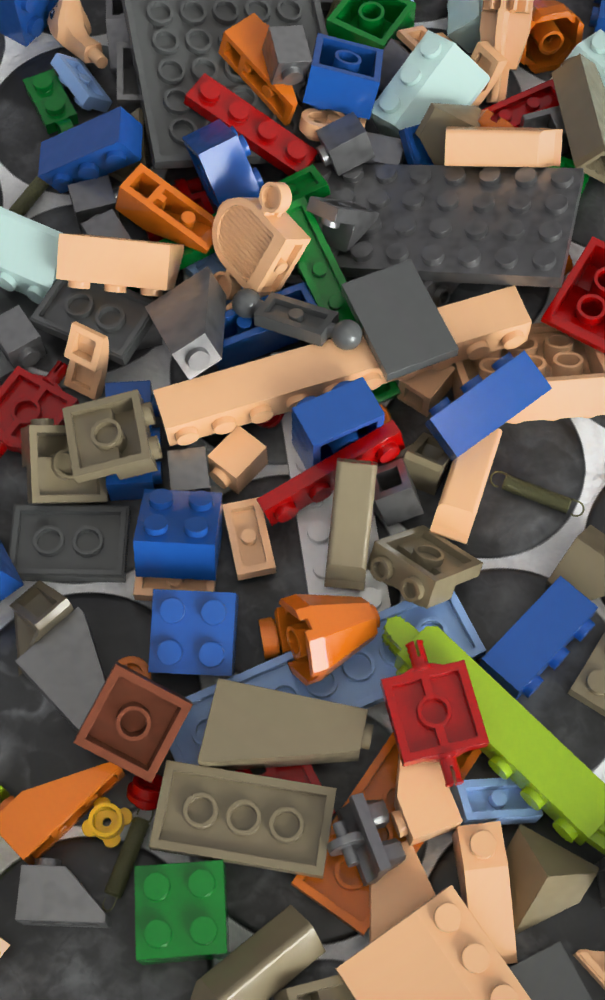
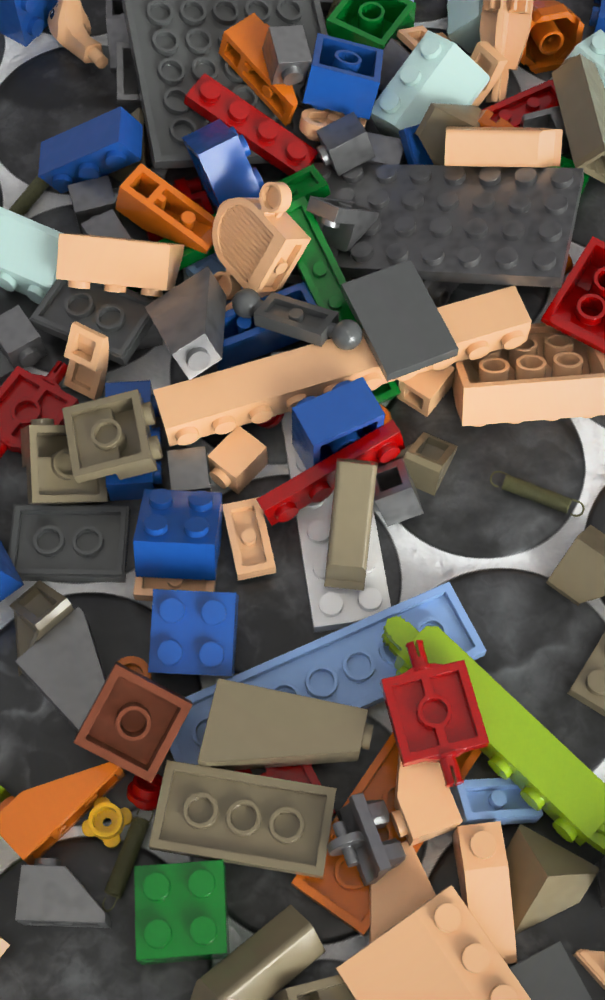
(51, 102): green plate -> none
(81, 83): light blue plate -> none
(269, 637): orange tile -> none
(323, 632): orange cone -> none
(421, 565): dark tan plate -> none
(465, 489): light nougat piece -> none
(486, 403): brick -> none
(540, 639): blue brick -> none

